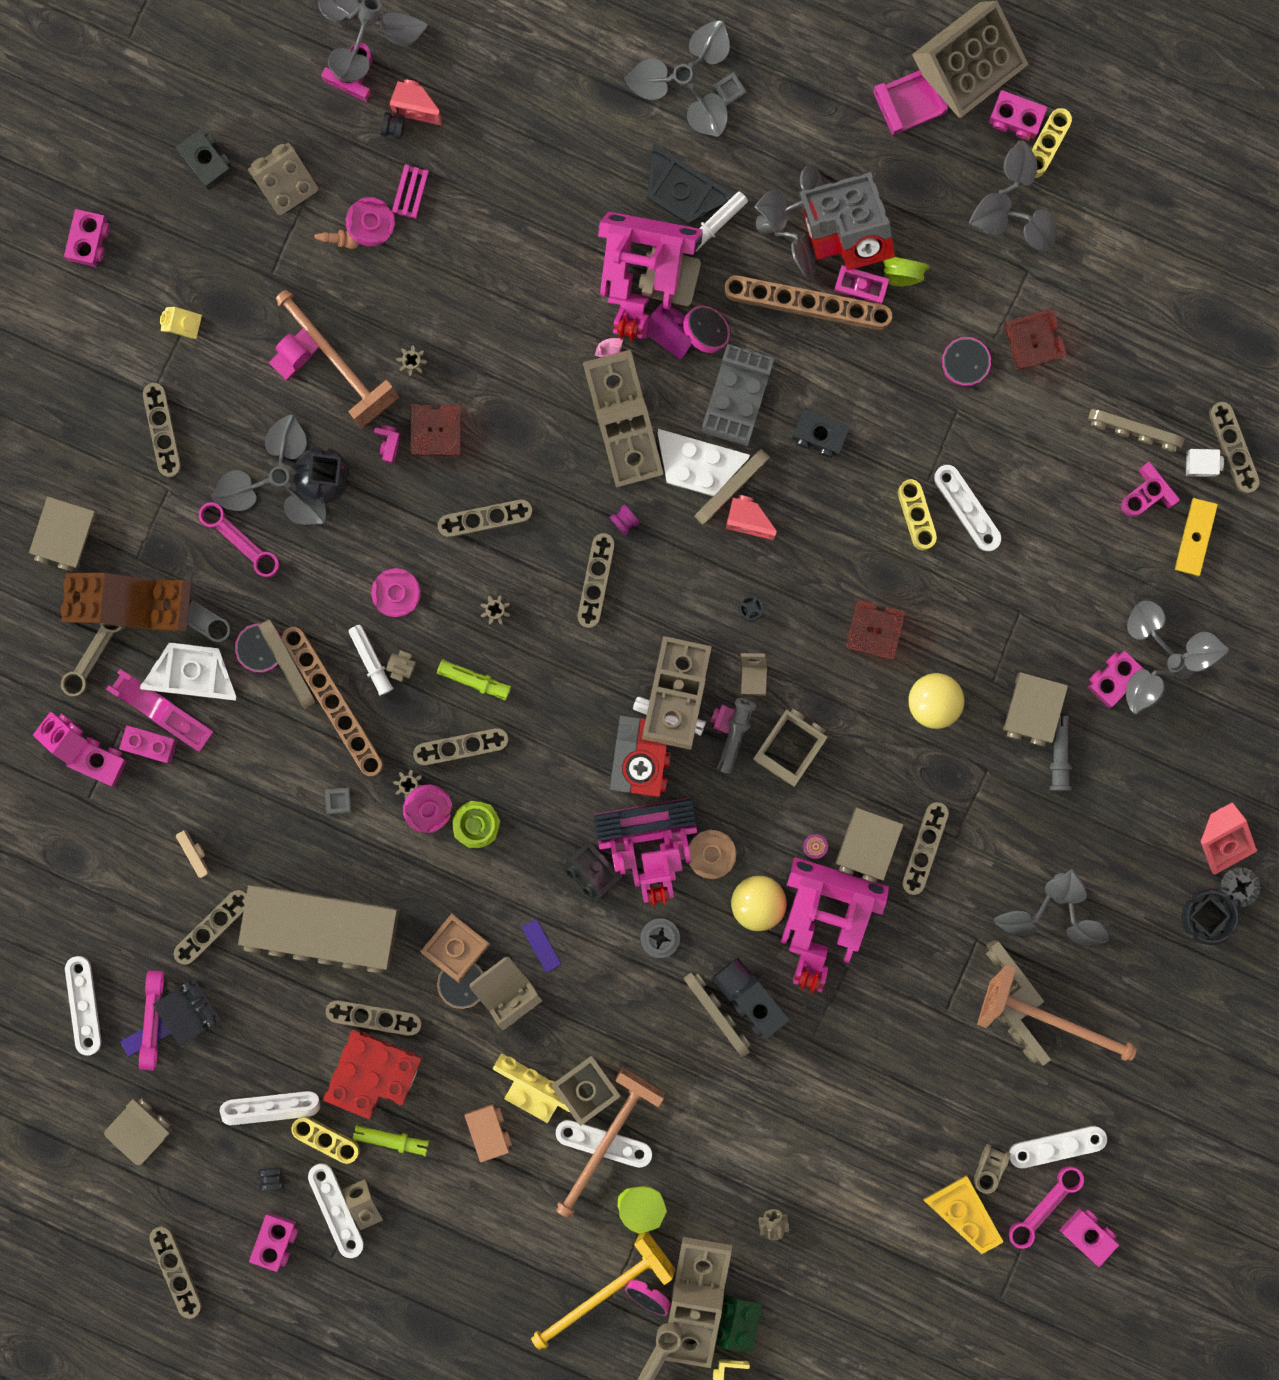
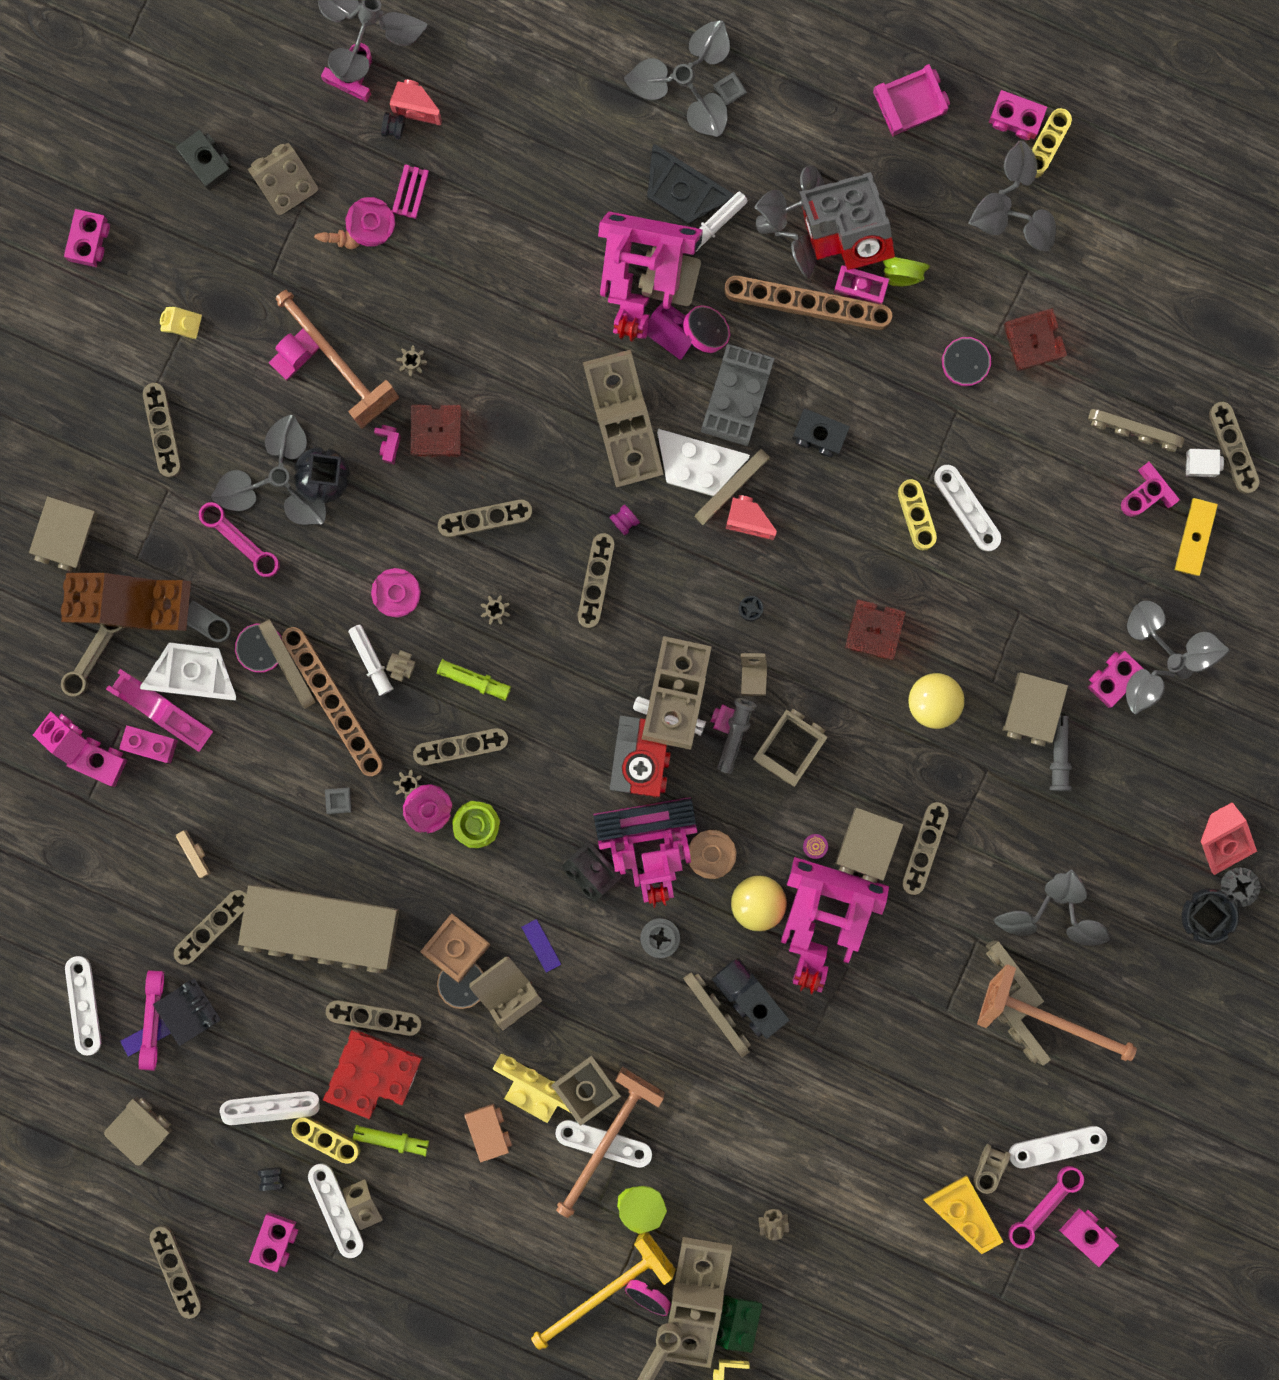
(609, 347): bright pink tile -> none
(971, 57): dark tan slope -> none

